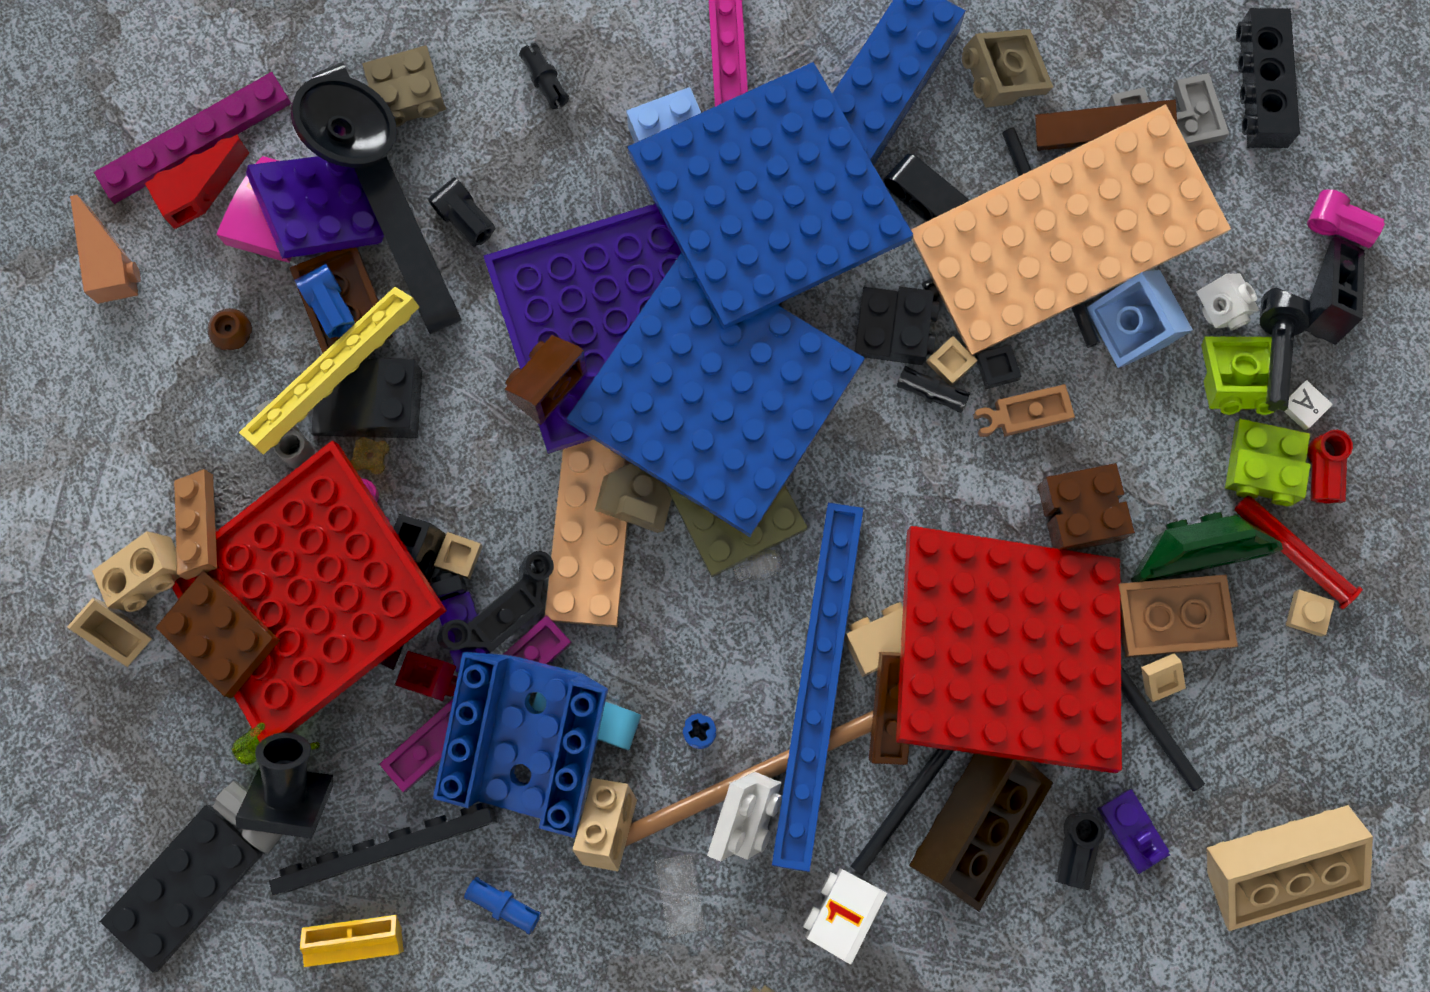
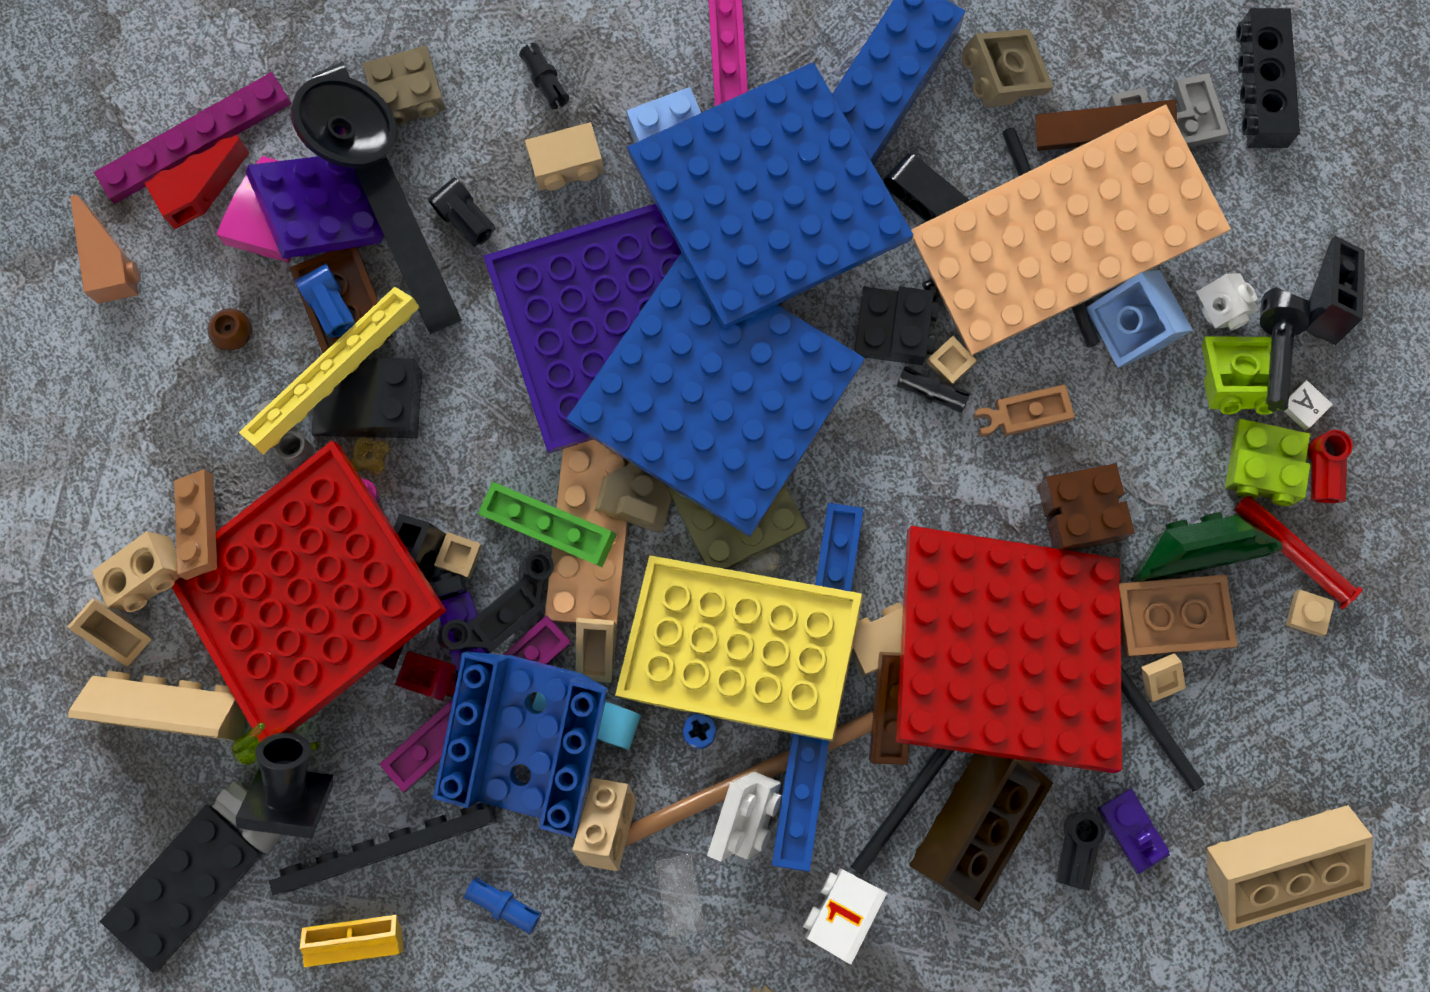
(160, 706): none -> tan slope
(217, 634): reddish brown plate -> none
(546, 378): reddish brown slope -> none
(547, 524): none -> bright green plate
(565, 157): none -> tan brick
(596, 648): none -> tan slope
(740, 647): none -> light yellow plate
(998, 366): black plate -> none
(1336, 215): dark pink piece -> none

